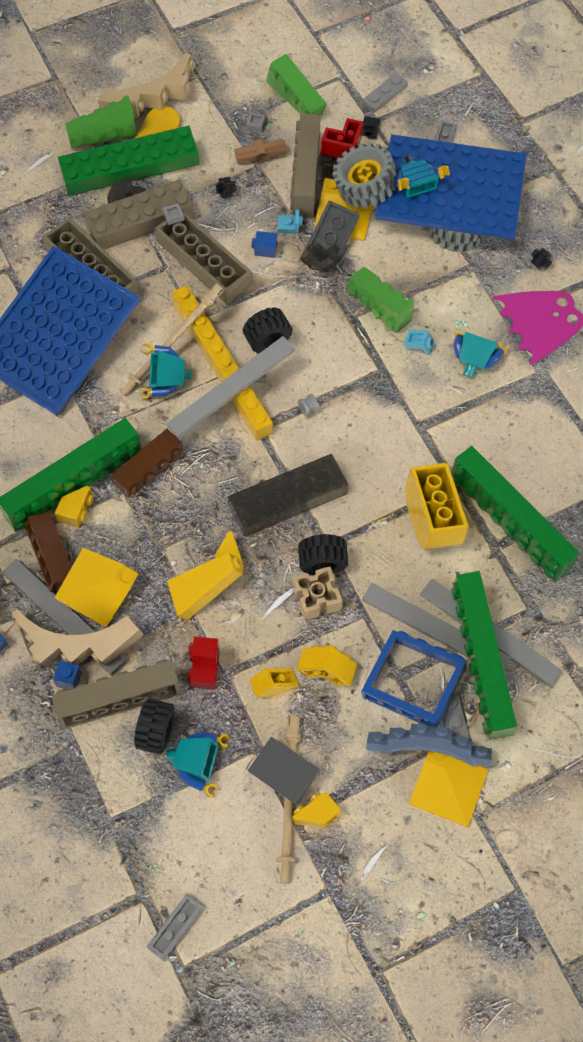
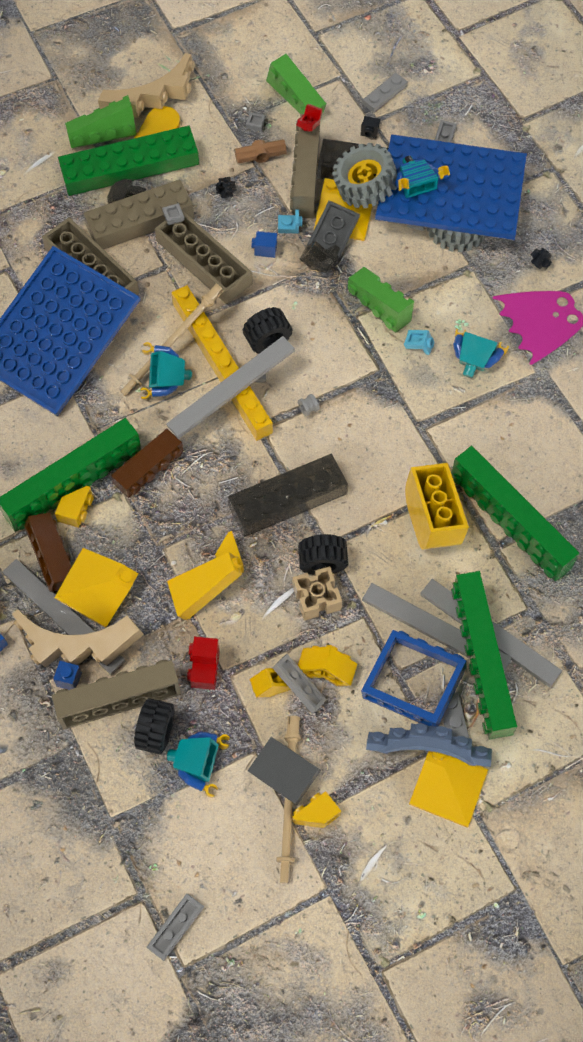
(299, 683): none -> light grey plate
(310, 118): none -> red bracket
(337, 142): red brick -> none

